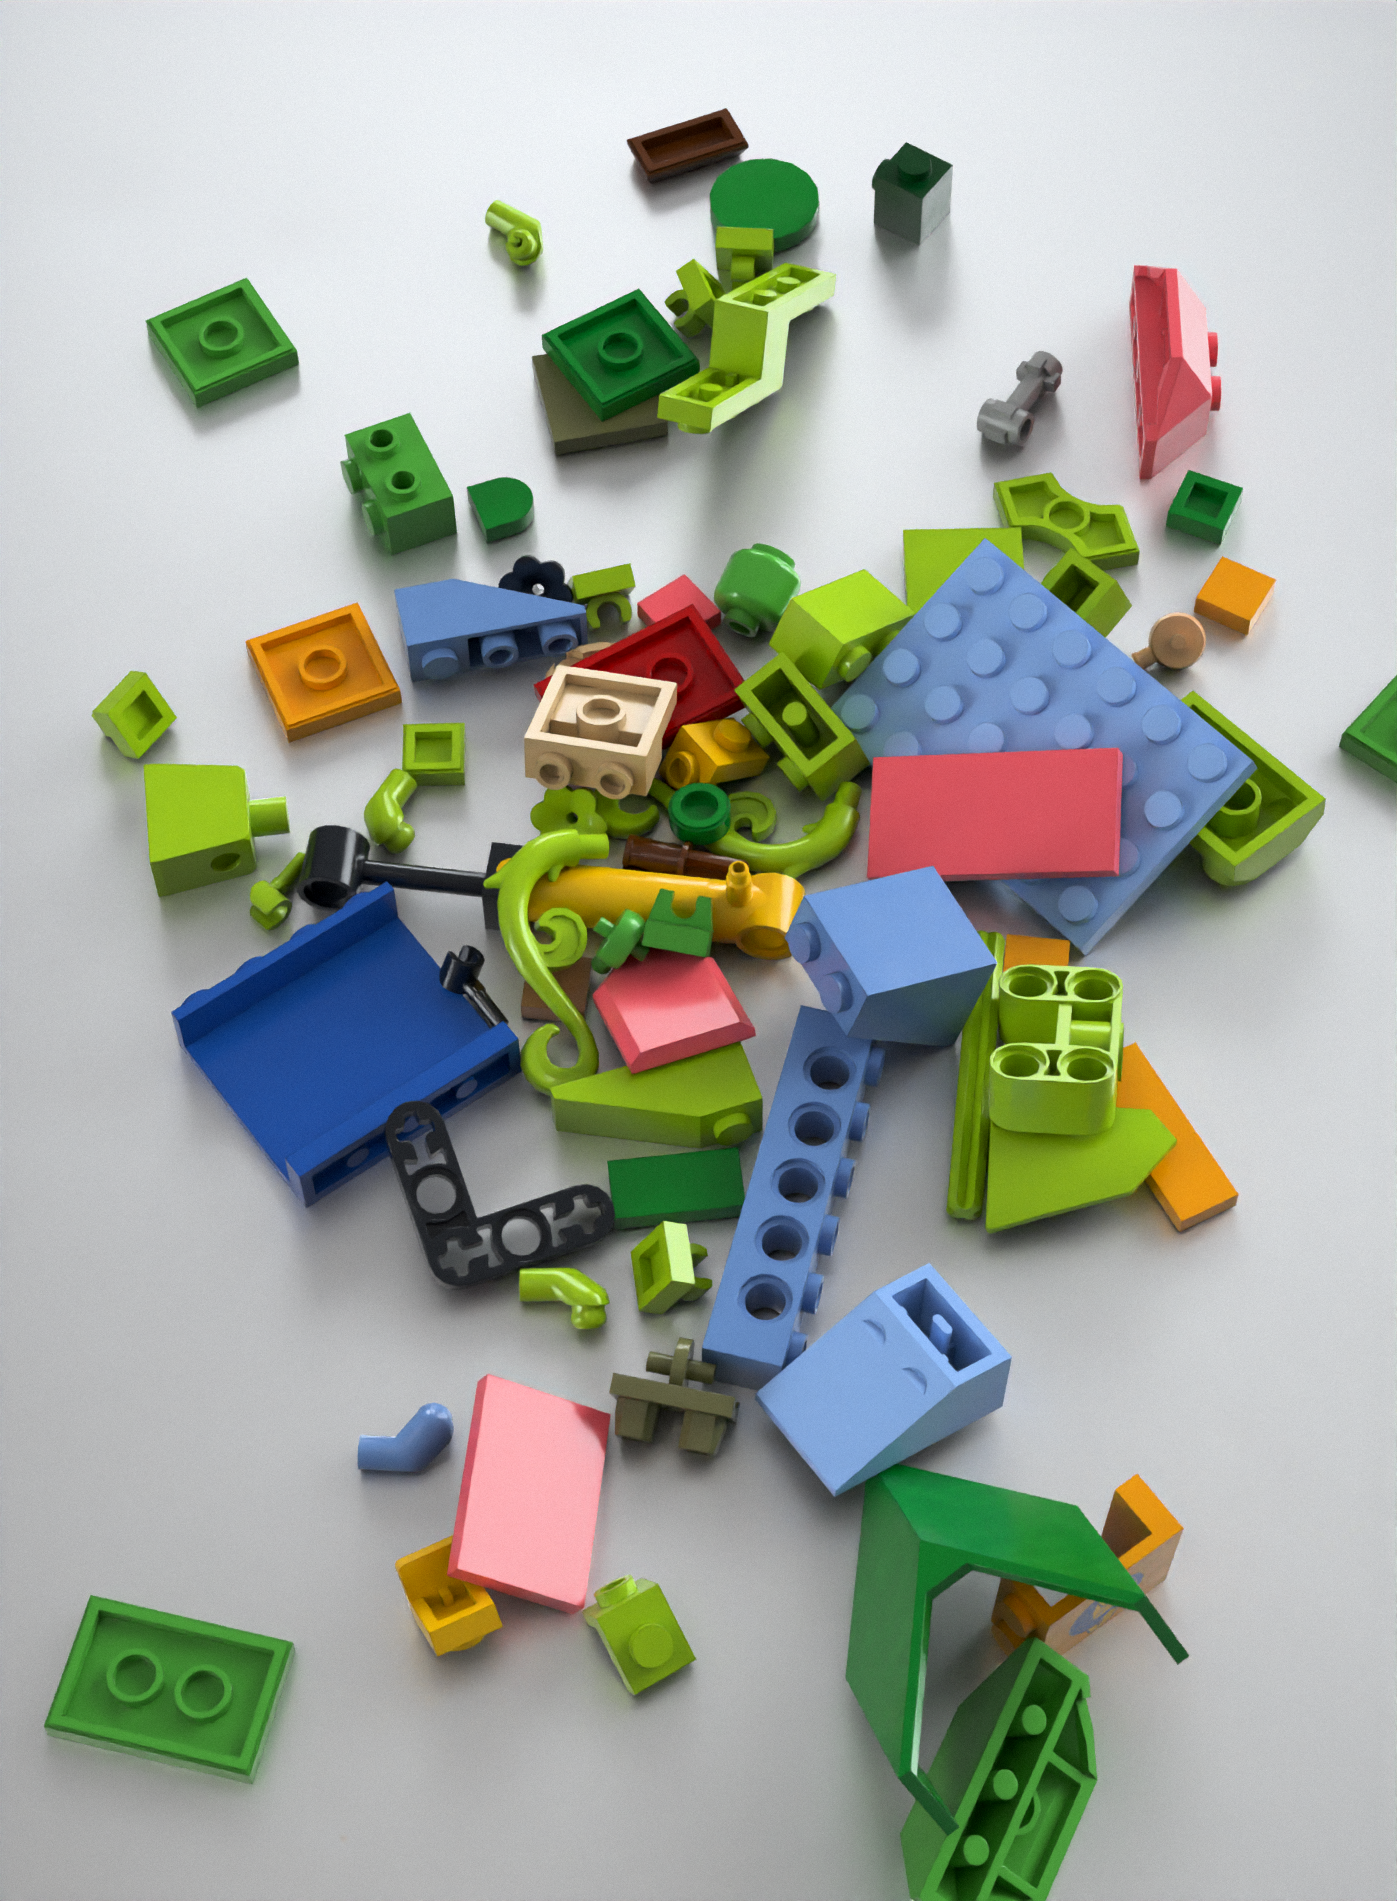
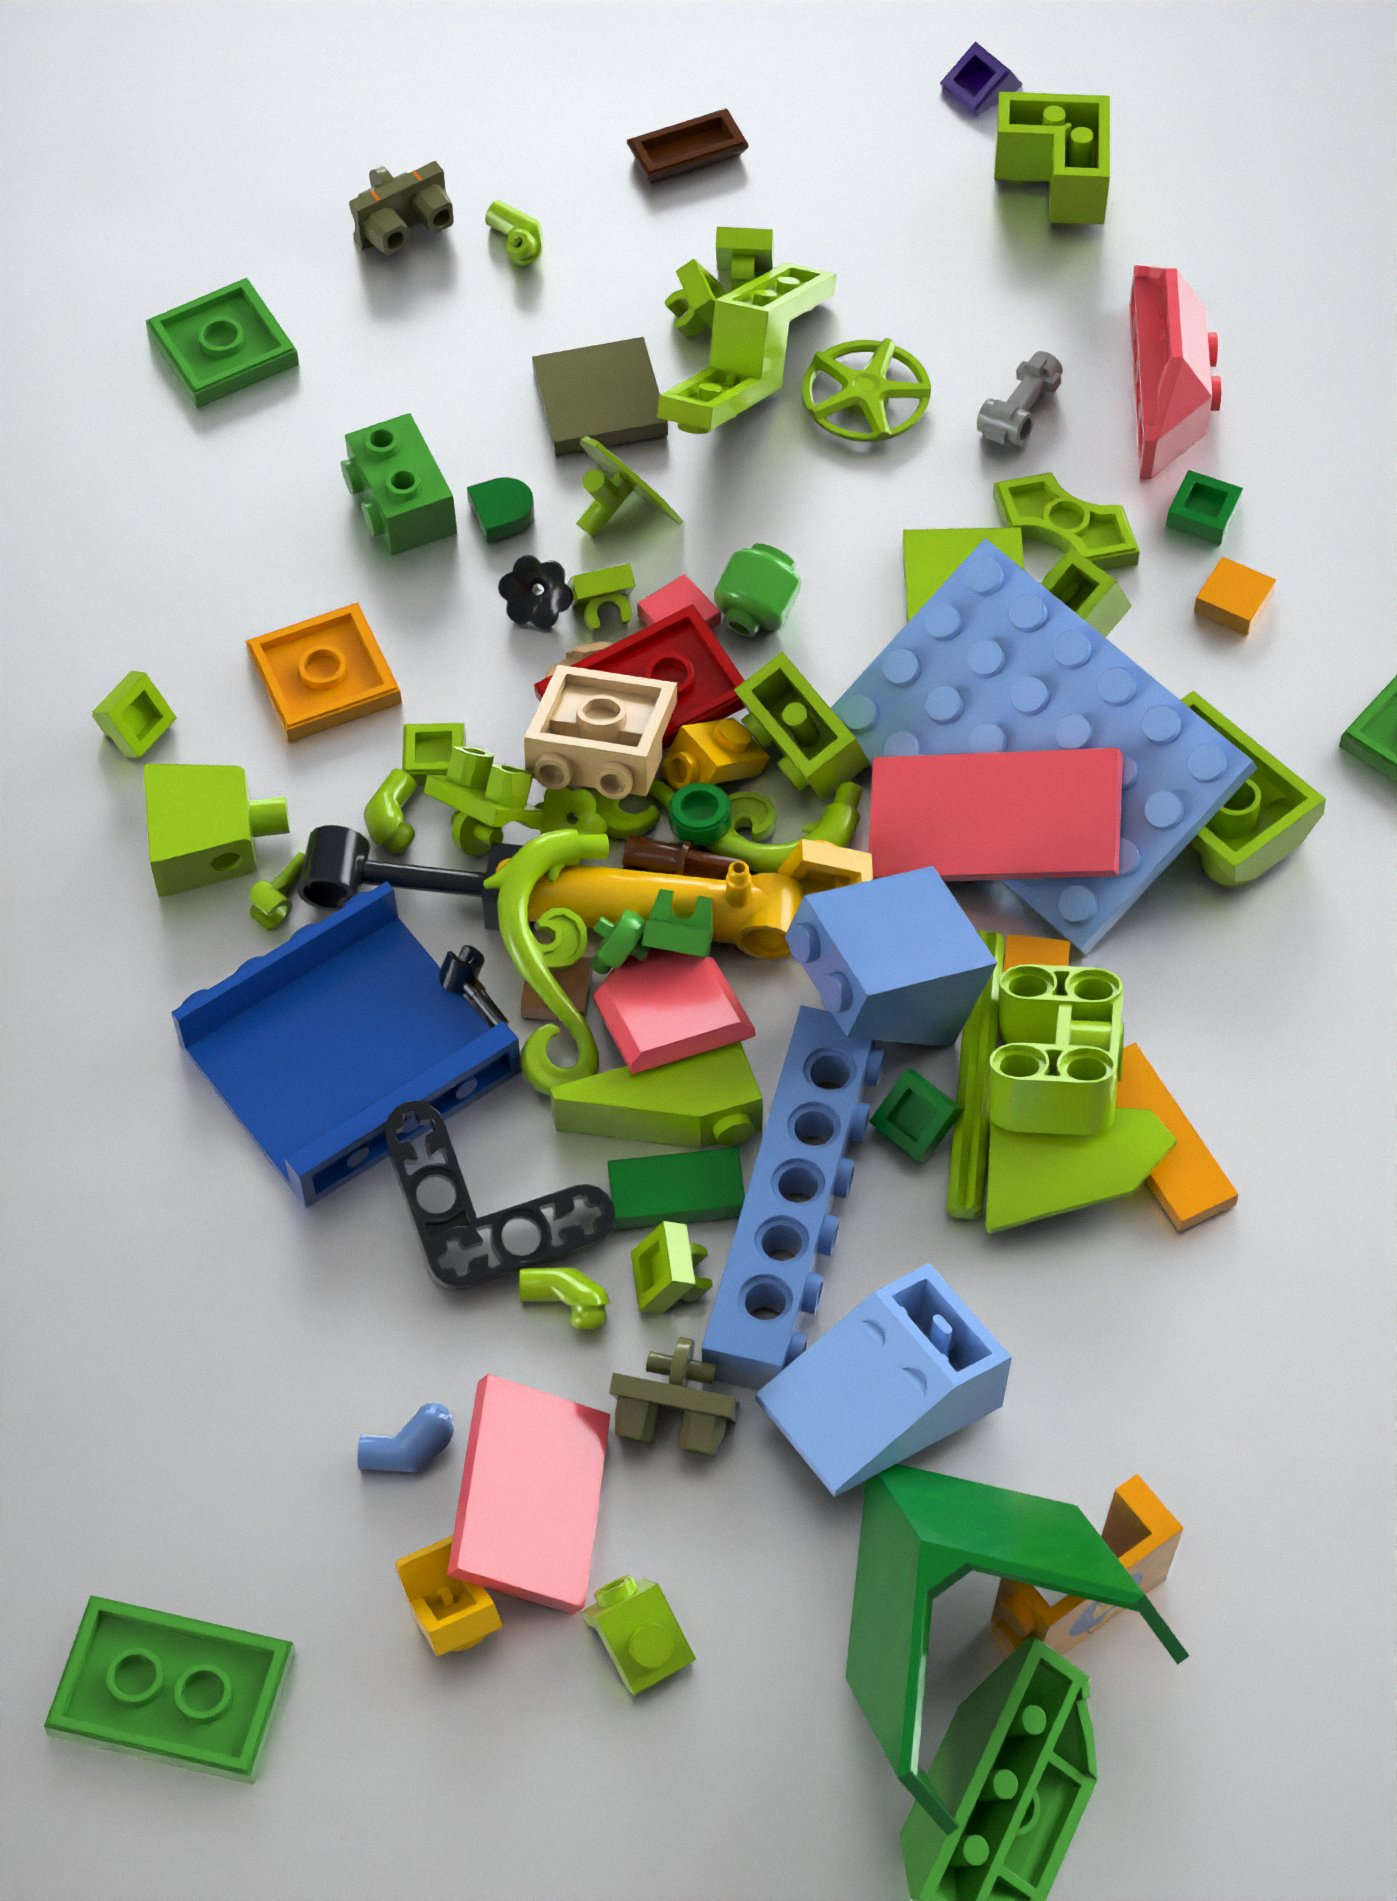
(398, 204): none -> olive hips
(475, 626): medium blue slope -> none
(484, 797): none -> lime hips
(613, 492): none -> lime shield
(620, 354): green tile -> none
(766, 196): green tile -> none
(823, 866): none -> yellow bracket
(839, 628): lime brick -> none
(866, 390): none -> lime wheel
(912, 193): dark green brick -> none
(916, 1115): none -> green tile
(979, 79): none -> dark purple slope
(1057, 142): none -> lime brick
(1173, 642): light nougat piece -> none

